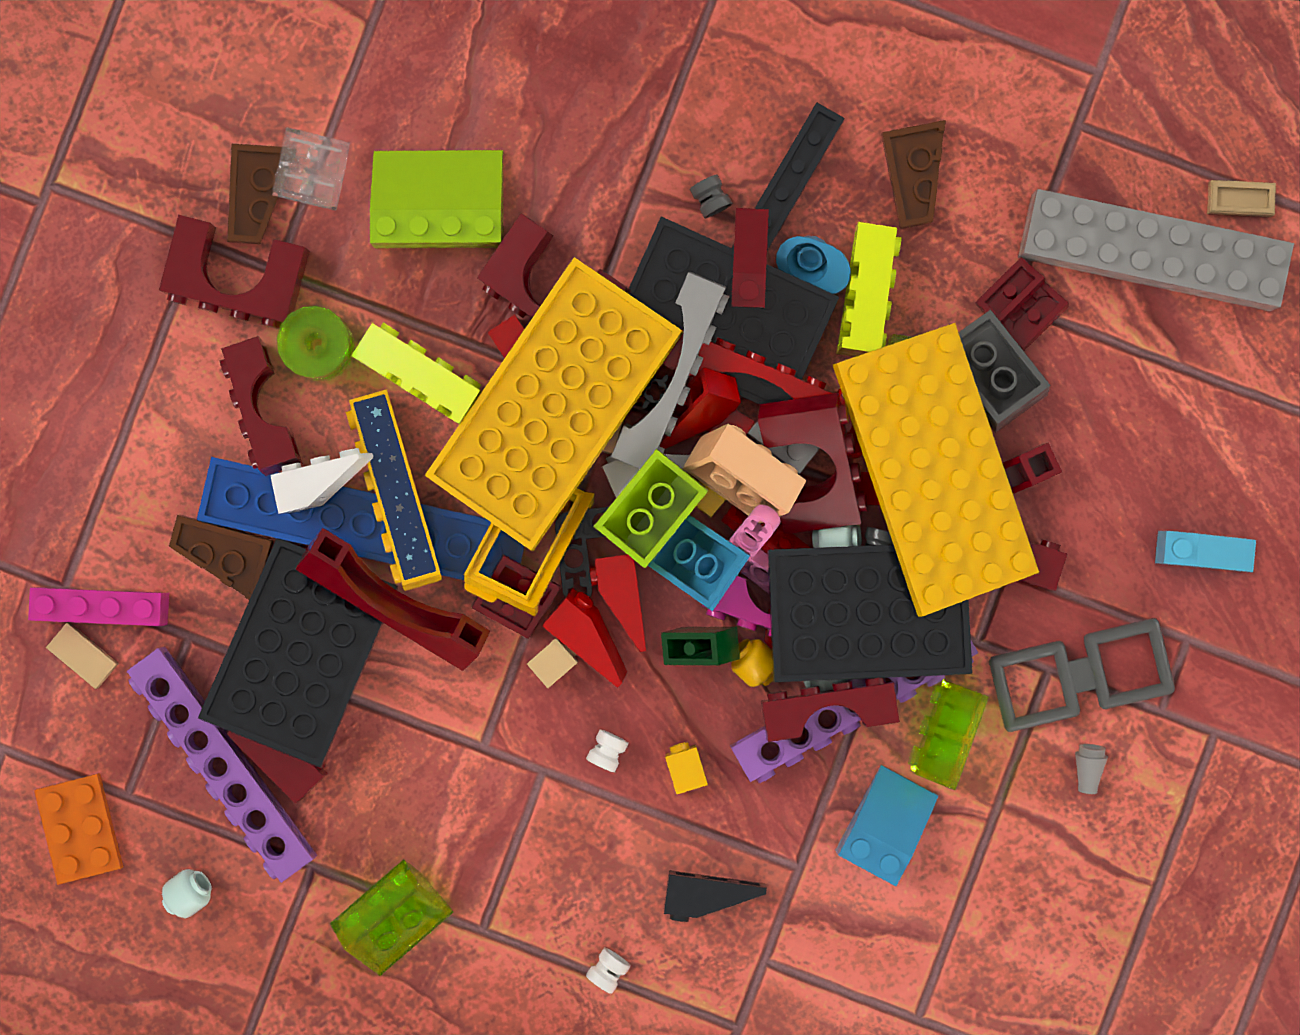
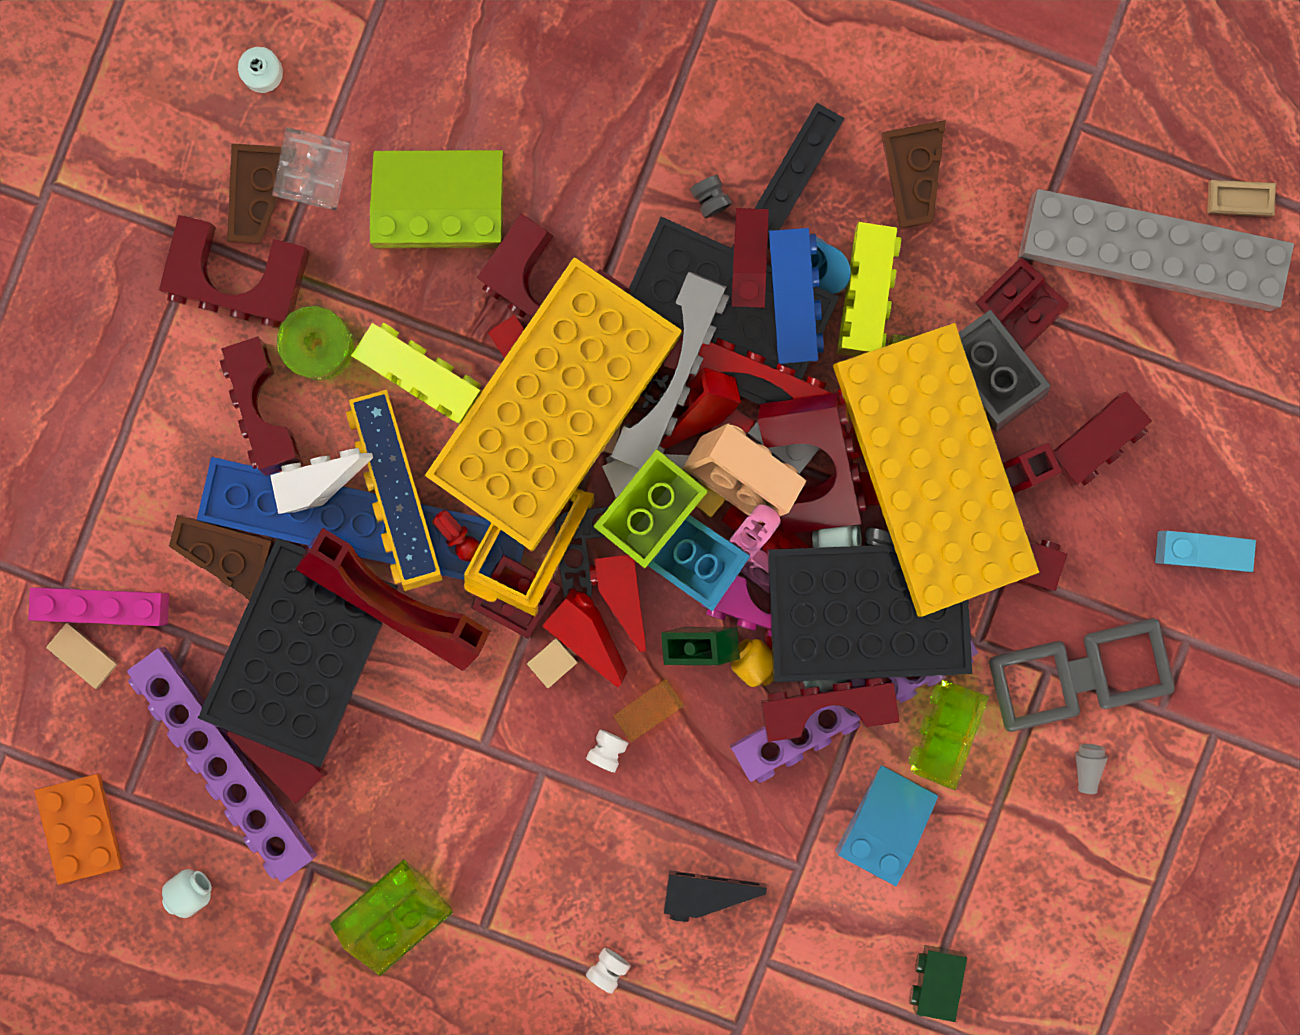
(264, 79): none -> light aqua head
(455, 534): none -> red axle
(648, 710): none -> clear yellow tile
(685, 767): yellow brick -> none
(794, 295): none -> blue brick
(938, 983): none -> dark green brick
(1101, 439): none -> dark red brick

